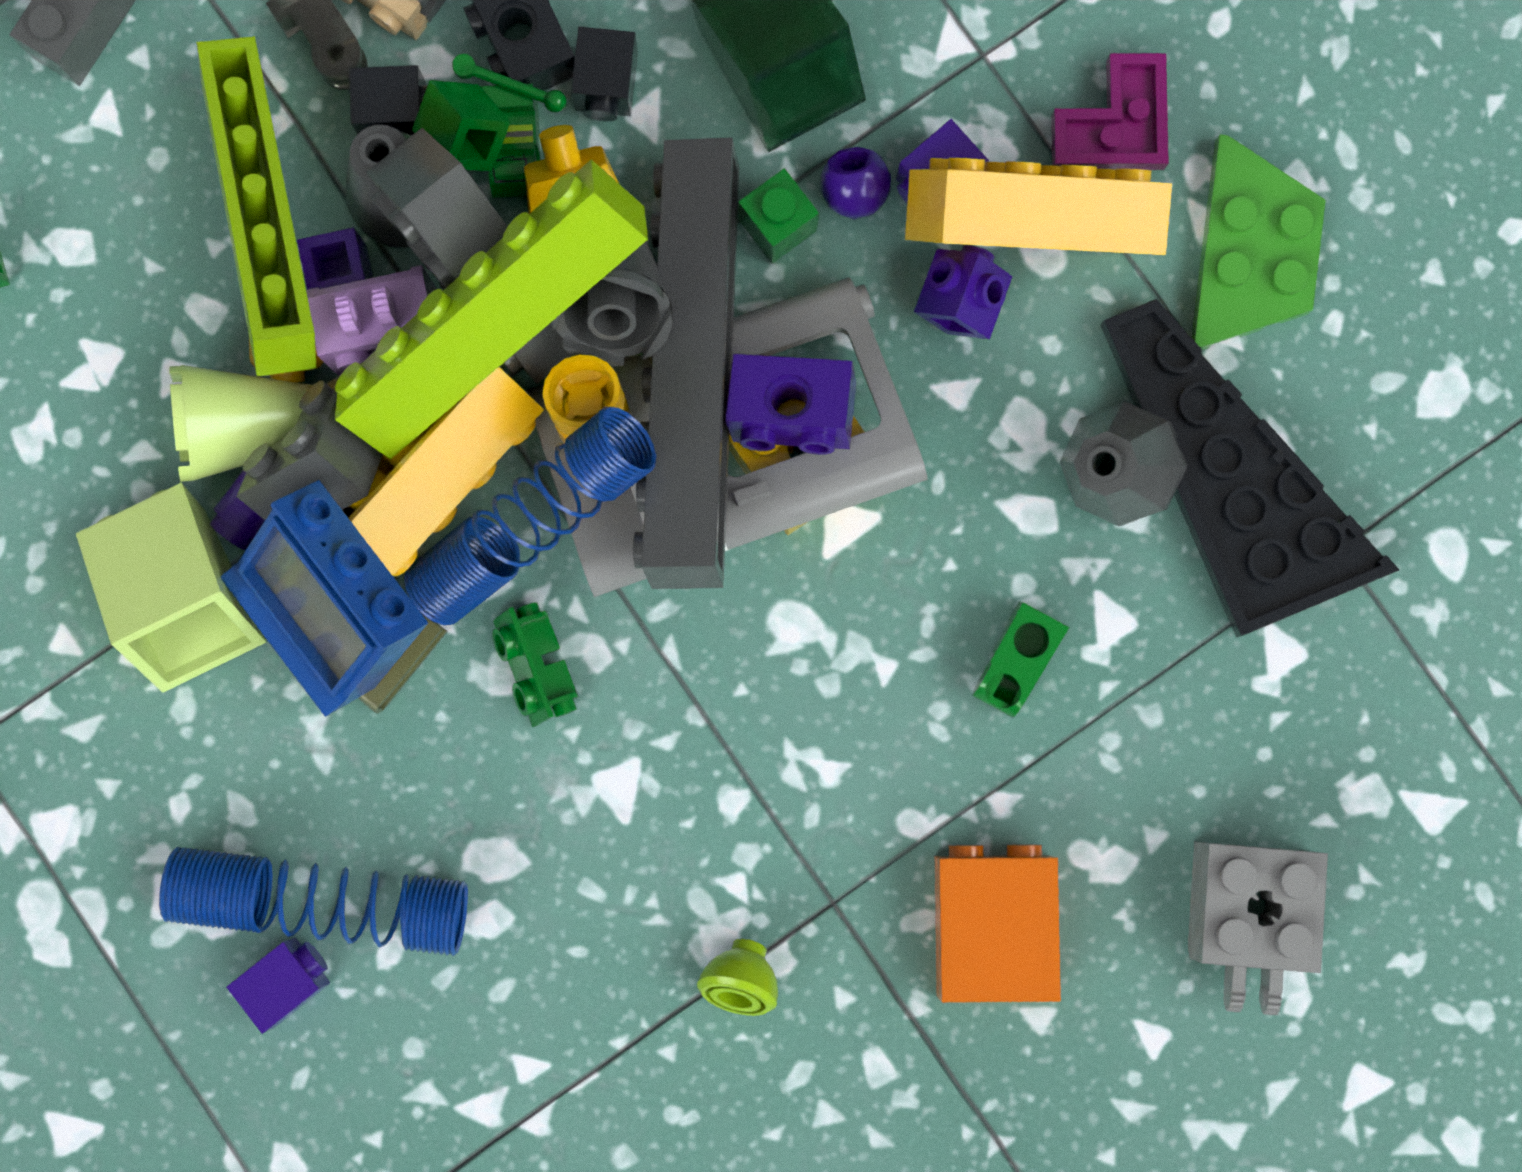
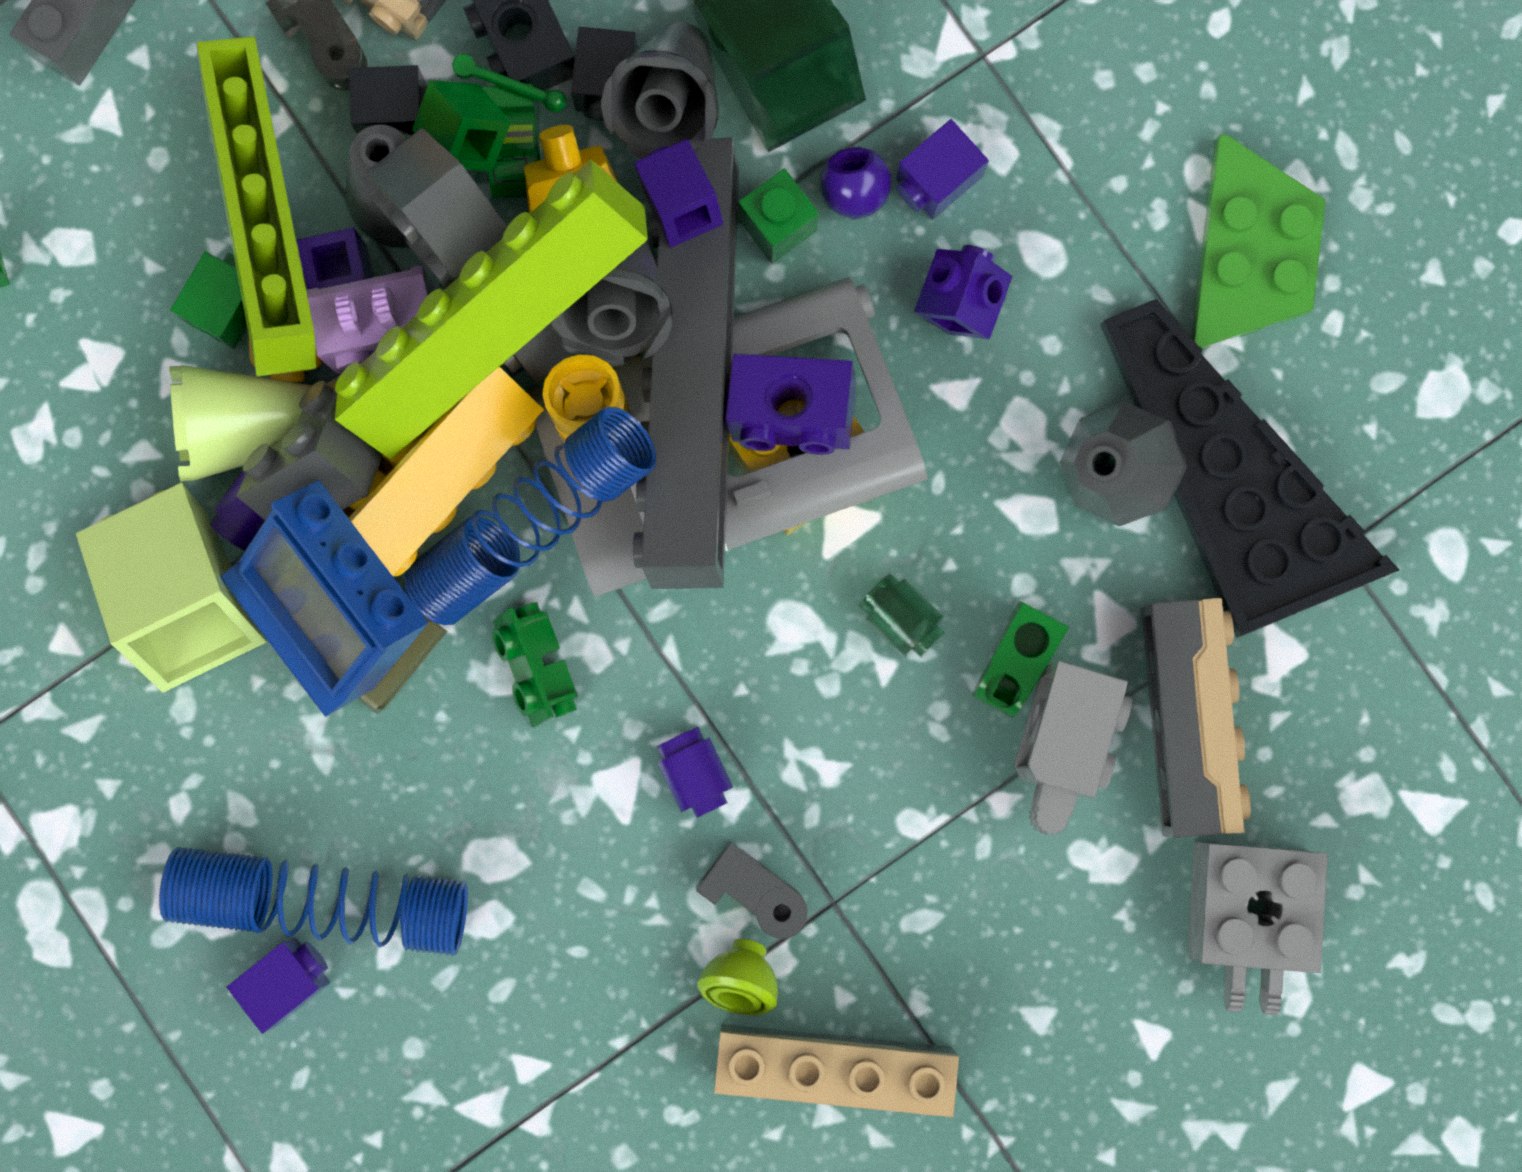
(213, 300): none -> green brick
(663, 92): none -> dark grey cone
(678, 192): none -> dark purple brick
(694, 772): none -> dark purple brick
(773, 901): none -> dark grey leg
(836, 1070): none -> tan piece
(903, 616): none -> clear green brick
(997, 925): orange brick -> none
(1038, 206): yellow brick -> none
(1069, 740): none -> light grey hinge
(1131, 128): magenta plate -> none
(1194, 718): none -> piece

